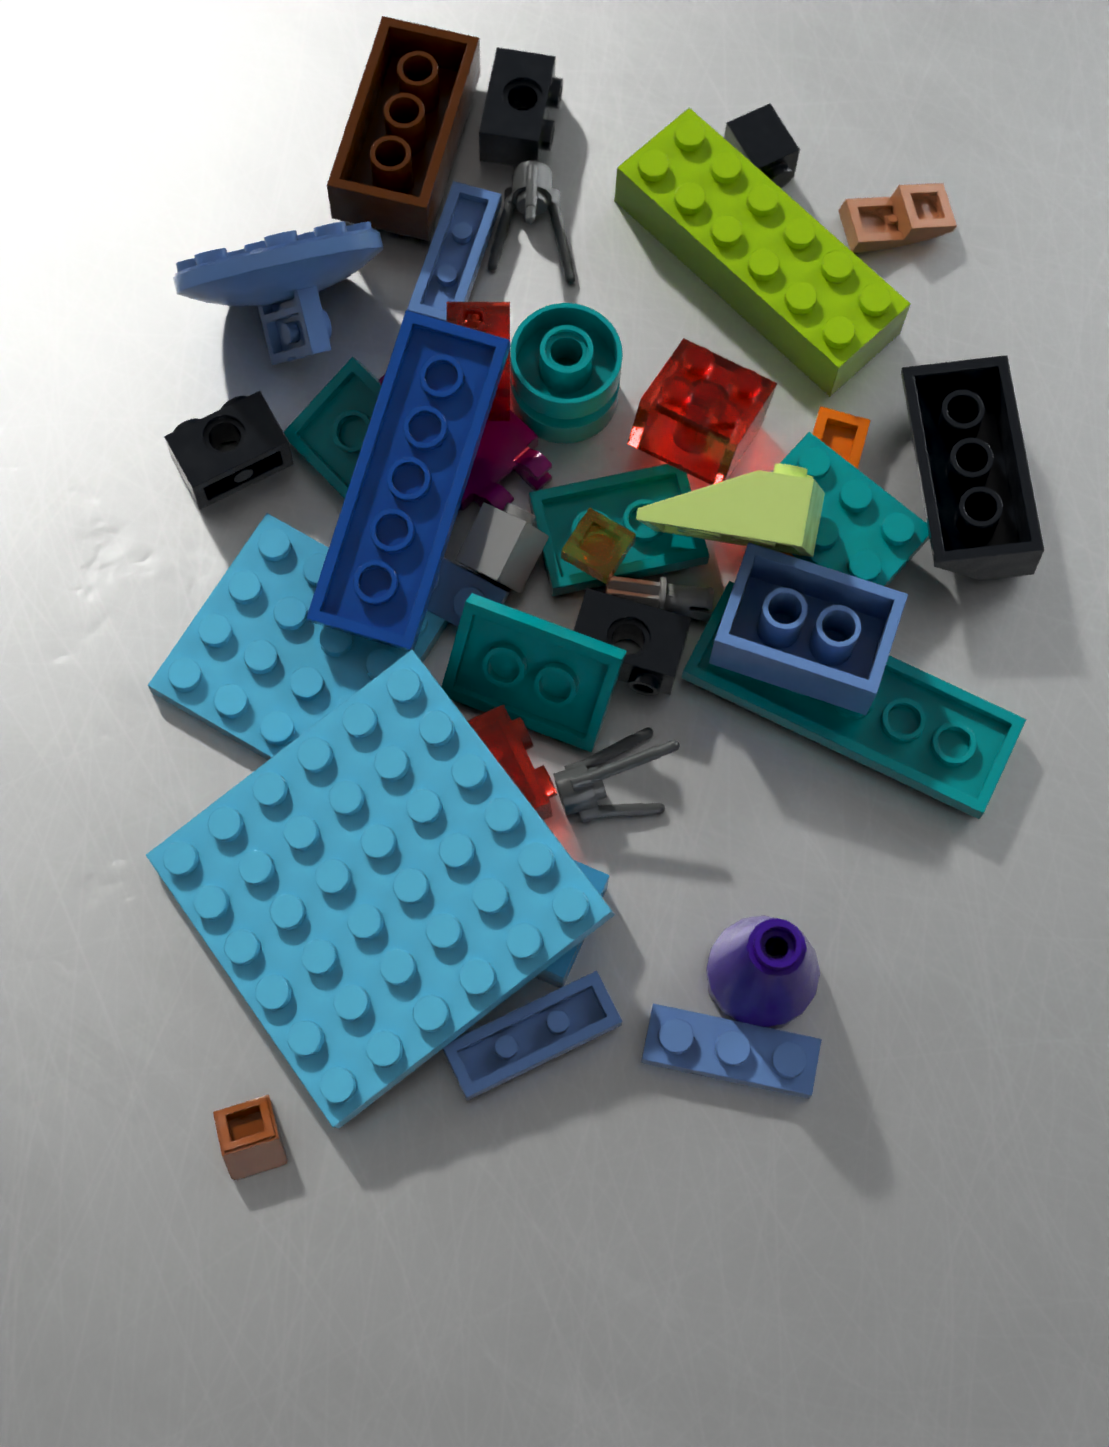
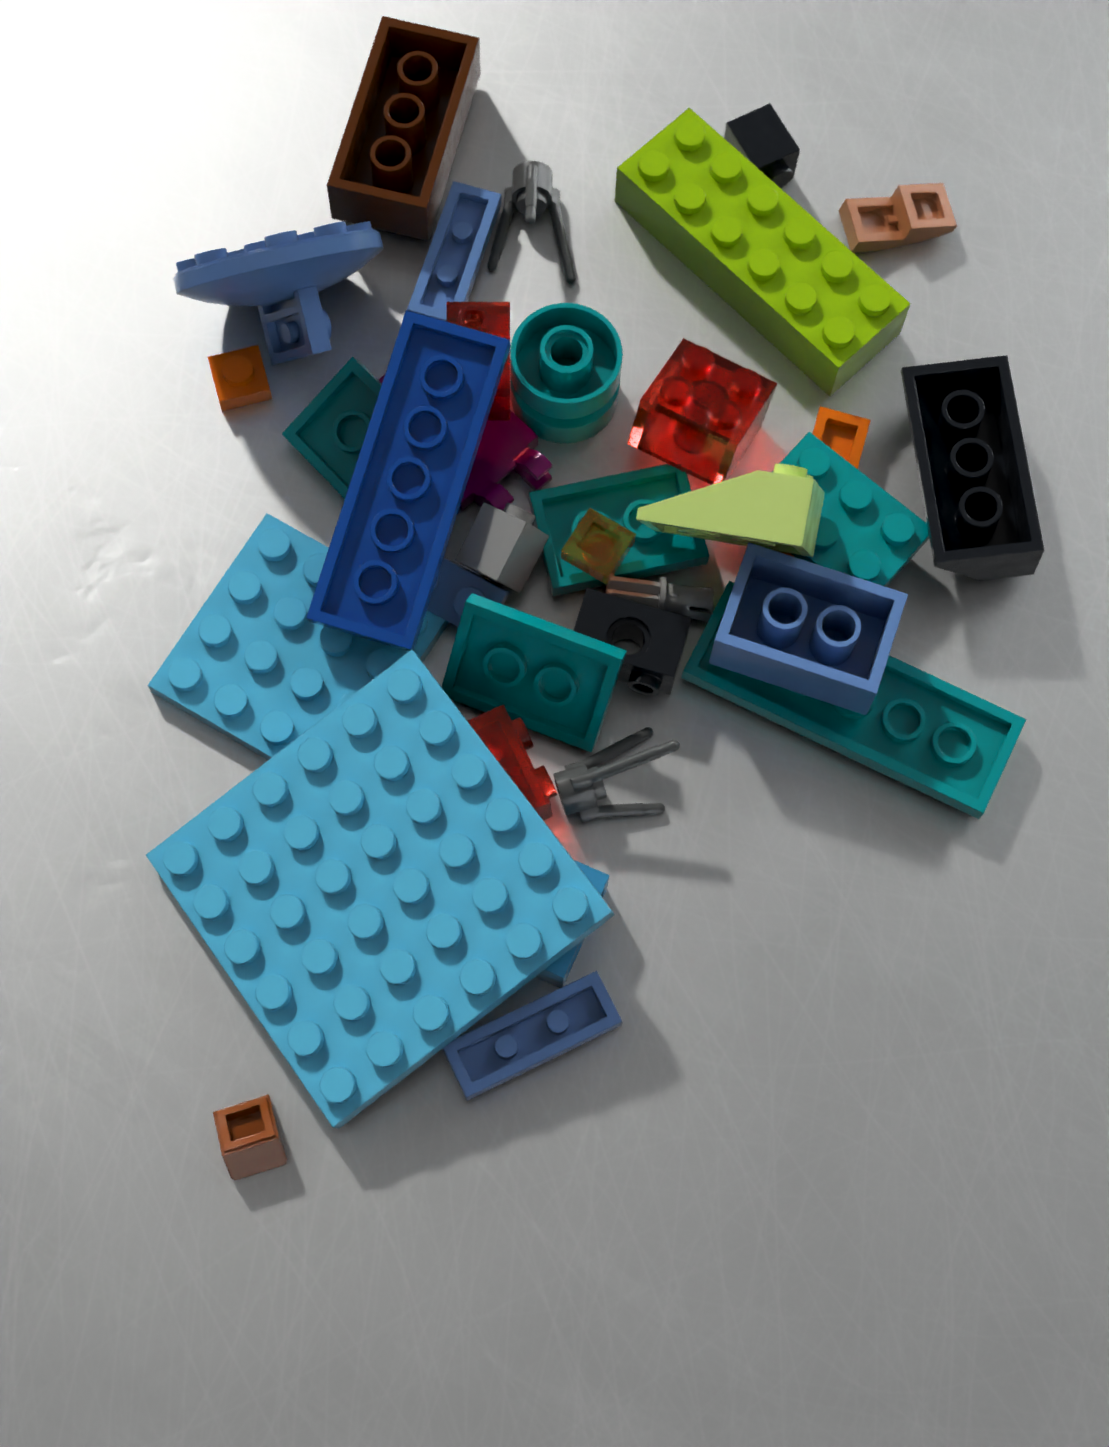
(216, 473): black brick -> none
(240, 378): none -> orange plate
(518, 82): black brick -> none
(731, 1051): medium blue plate -> none
(753, 984): dark purple cone -> none

